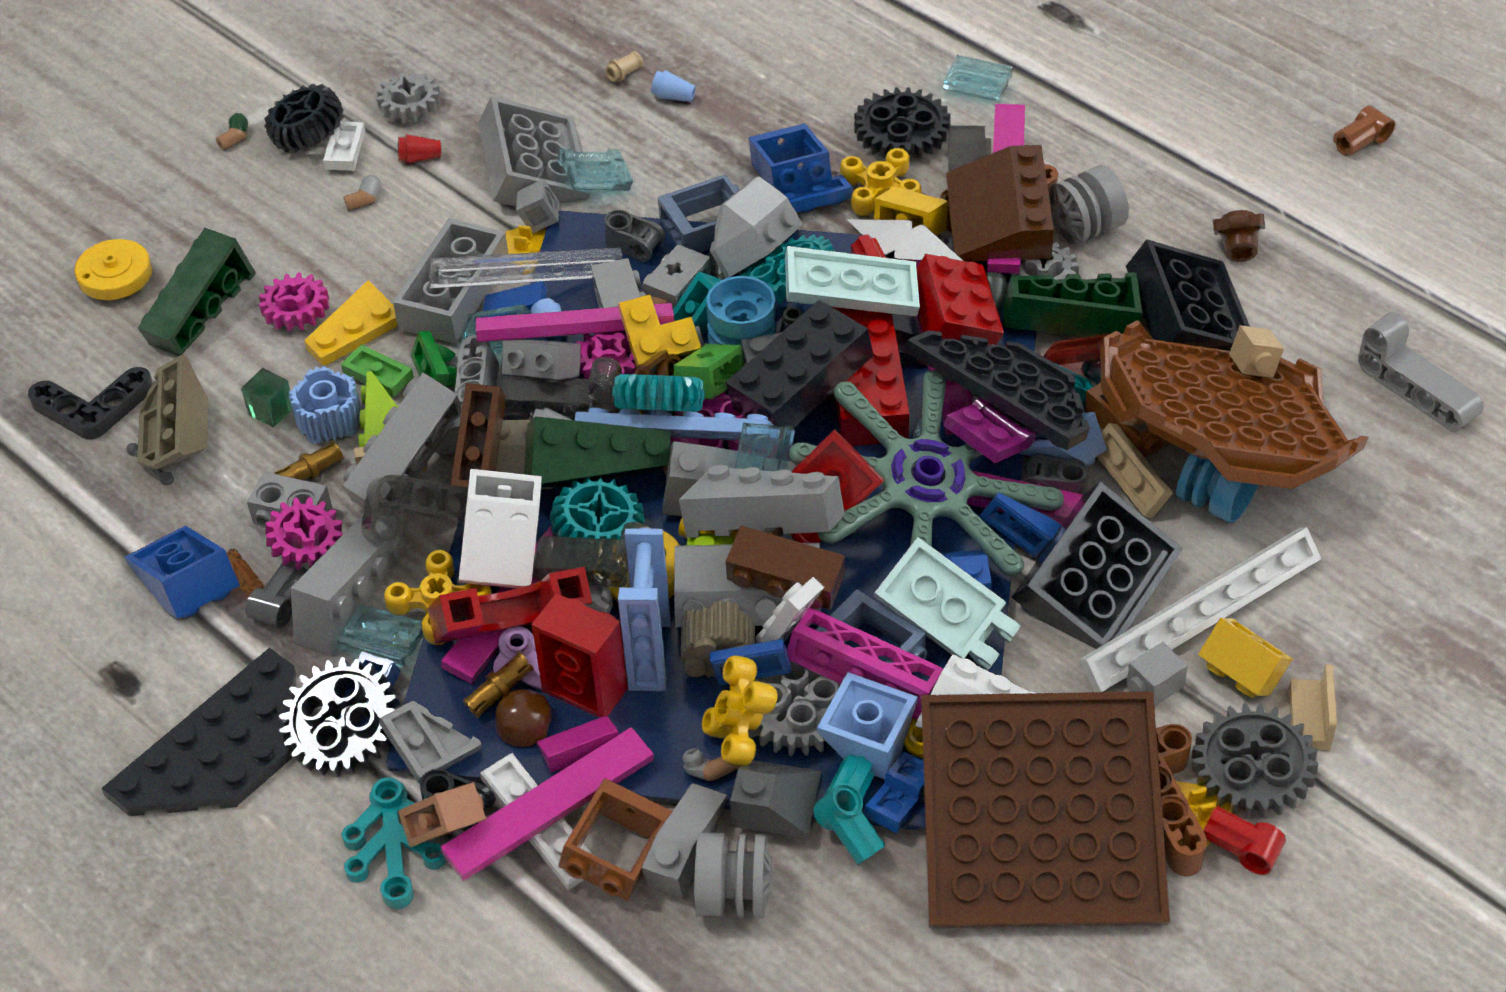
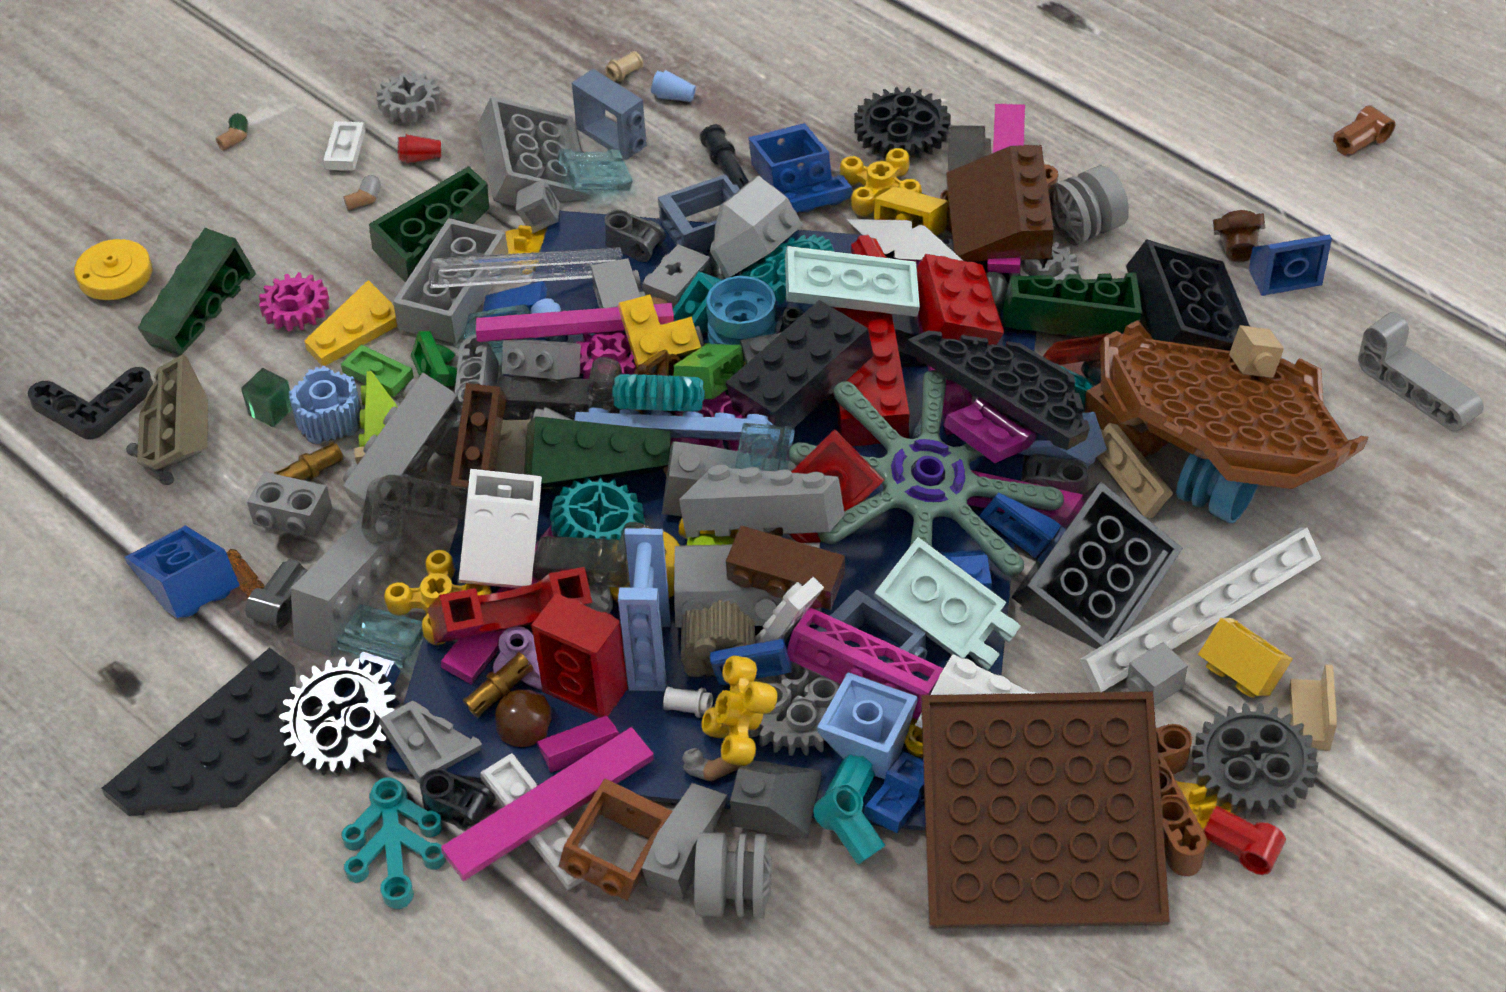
(289, 528): dark pink gear -> none
(304, 118): black gear -> none
(409, 230): none -> dark green wedge
(442, 814): nougat slope -> none
(595, 94): none -> sand blue window
(688, 700): none -> white pin
(722, 153): none -> black pin
(978, 78): clear light blue plate -> none
(1290, 264): none -> blue slope

